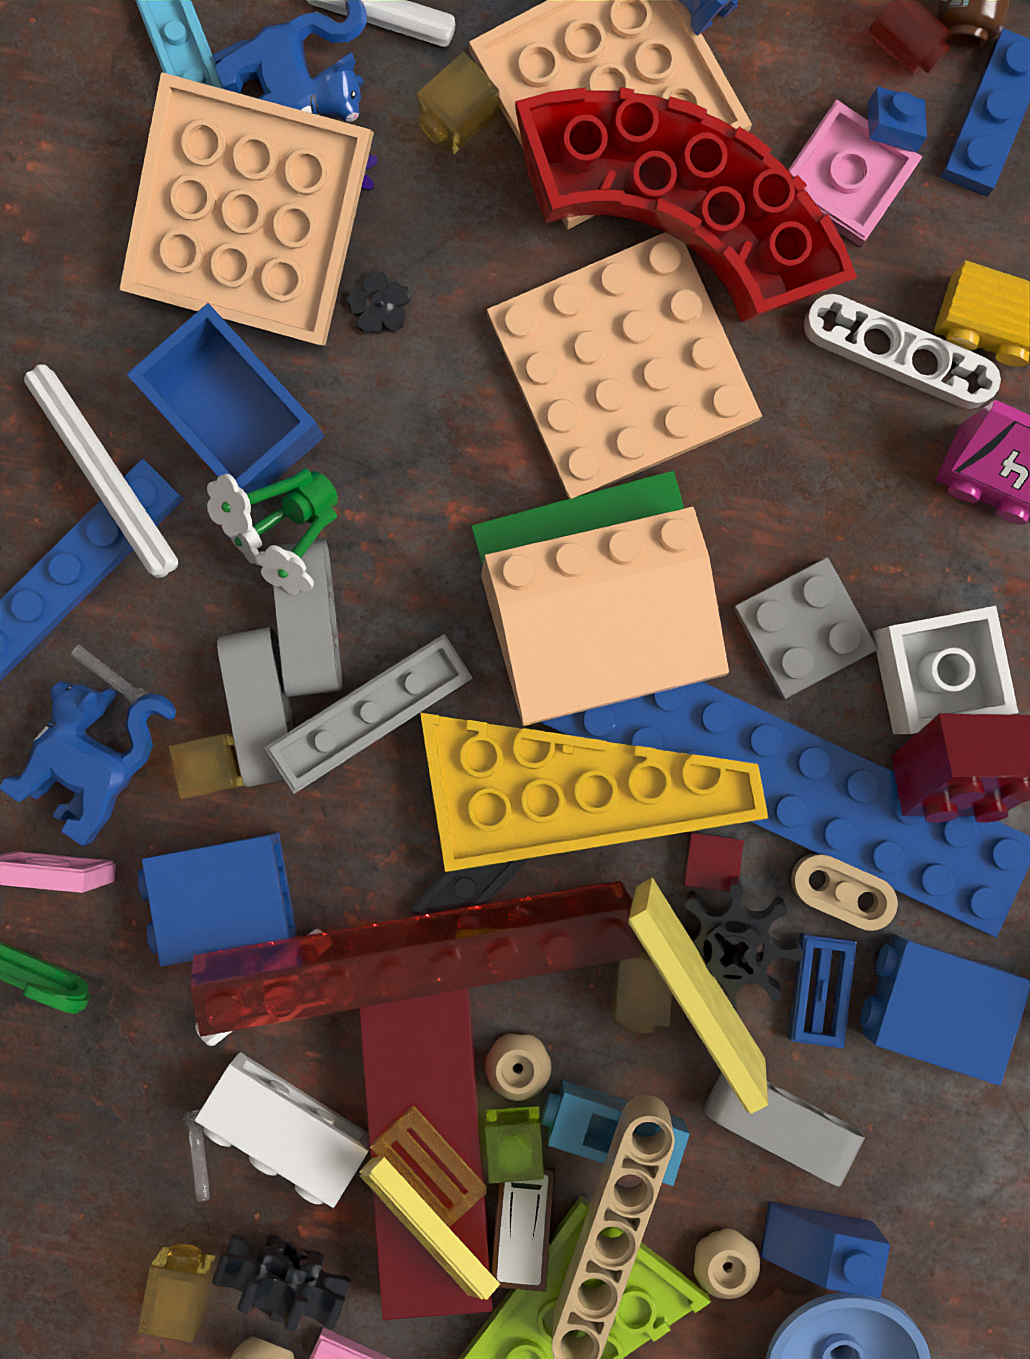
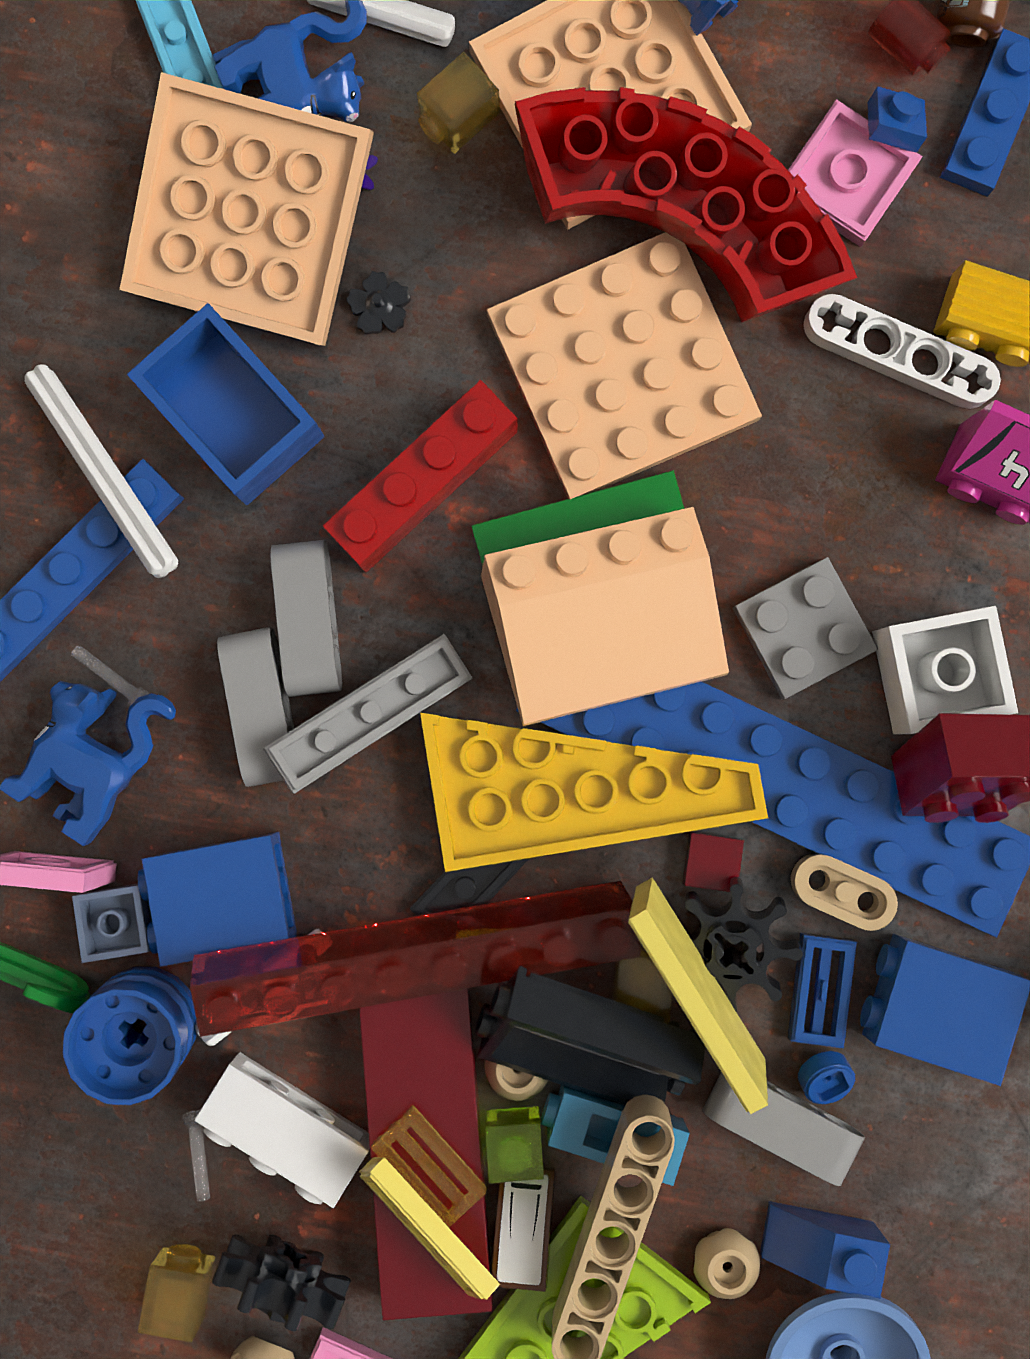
(110, 1056): none -> blue wheel
(111, 922): none -> sand blue piece
(206, 766): clear yellow brick -> none
(307, 500): plant -> none
(423, 476): none -> red brick
(586, 1040): none -> black door
(826, 1077): none -> blue tile

